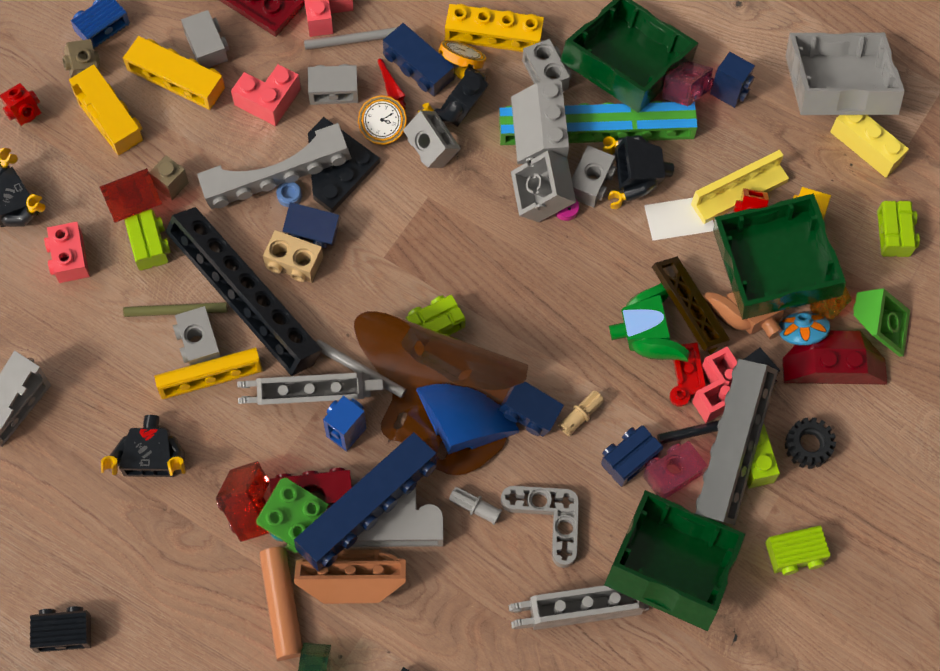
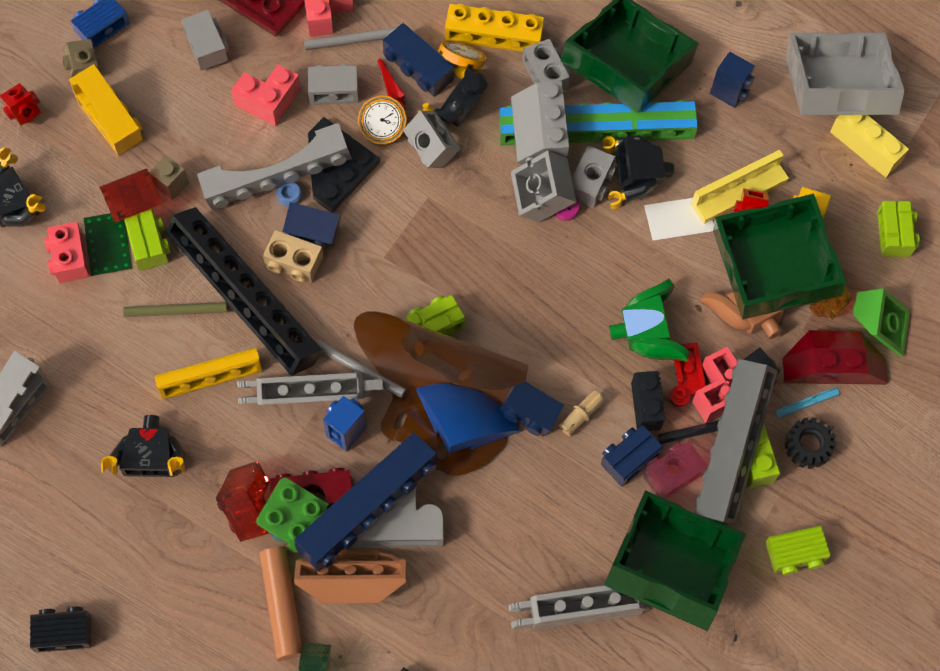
(106, 244): none -> dark green sticker
(174, 72): yellow brick -> none
(196, 324): light grey brick -> none
(475, 505): light grey axle -> none
(559, 514): light grey beam -> none
(648, 400): none -> black brick
(687, 83): clear pink brick -> none
(691, 304): dark brown fence -> none
(804, 328): dark azure dish -> none
(820, 397): none -> medium azure piece

